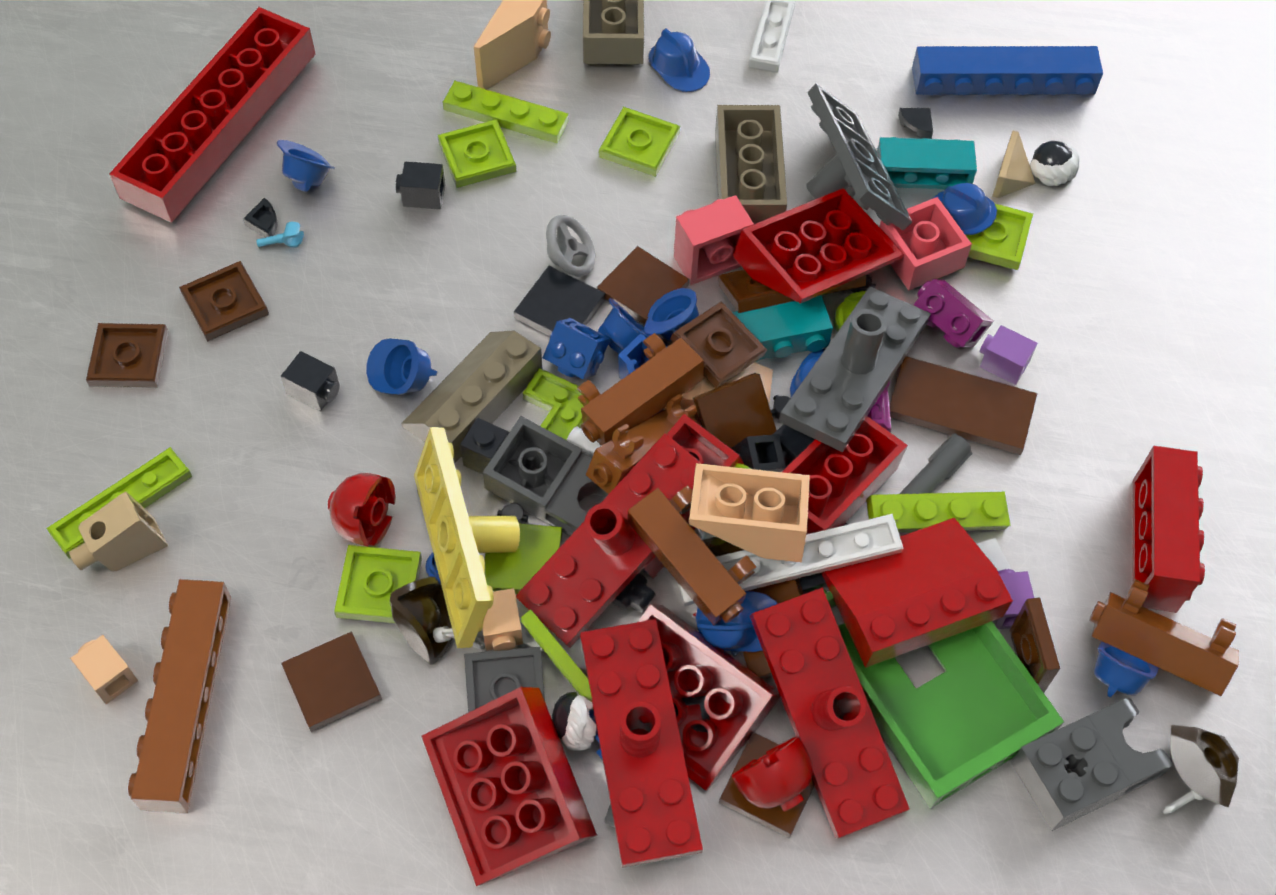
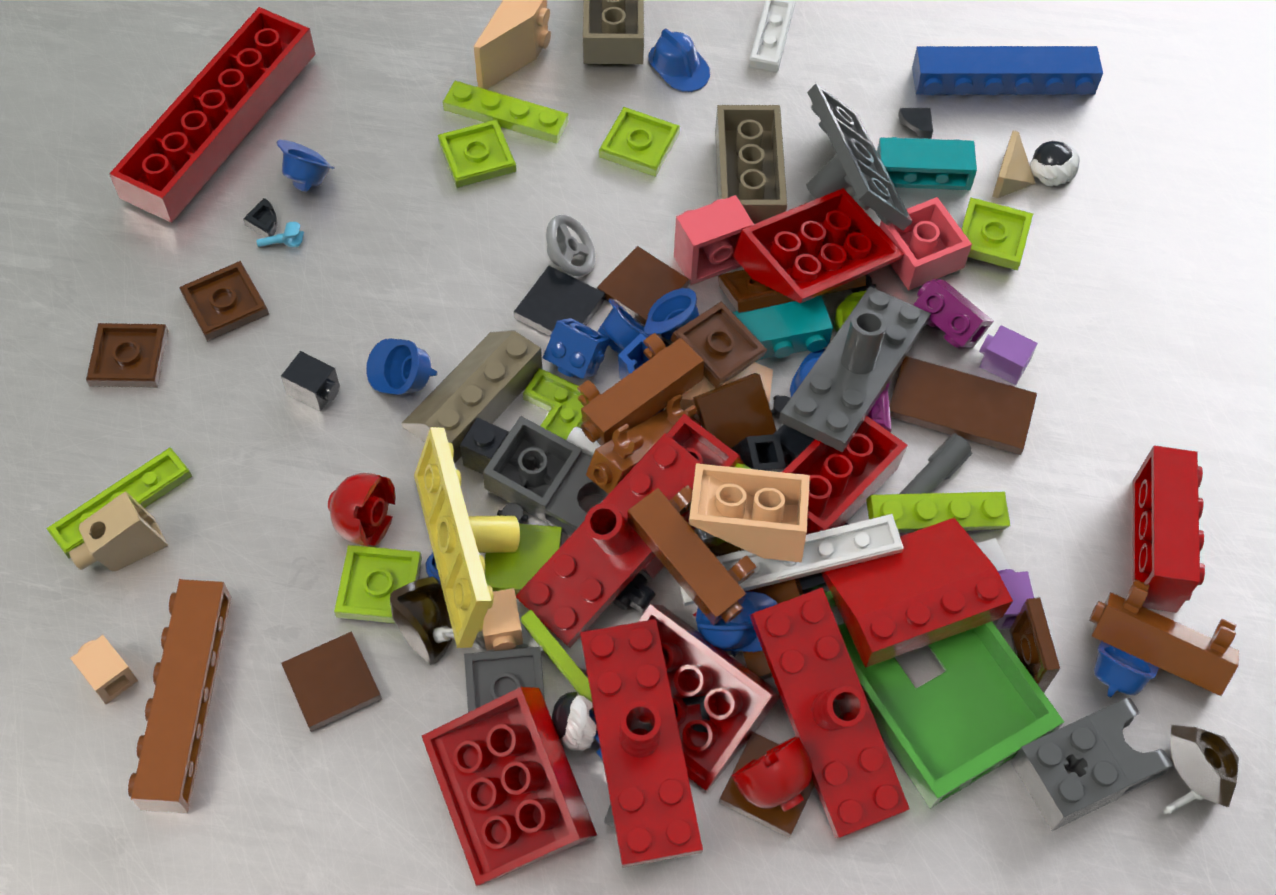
(421, 185): black brick -> none
(968, 207): blue piece -> none

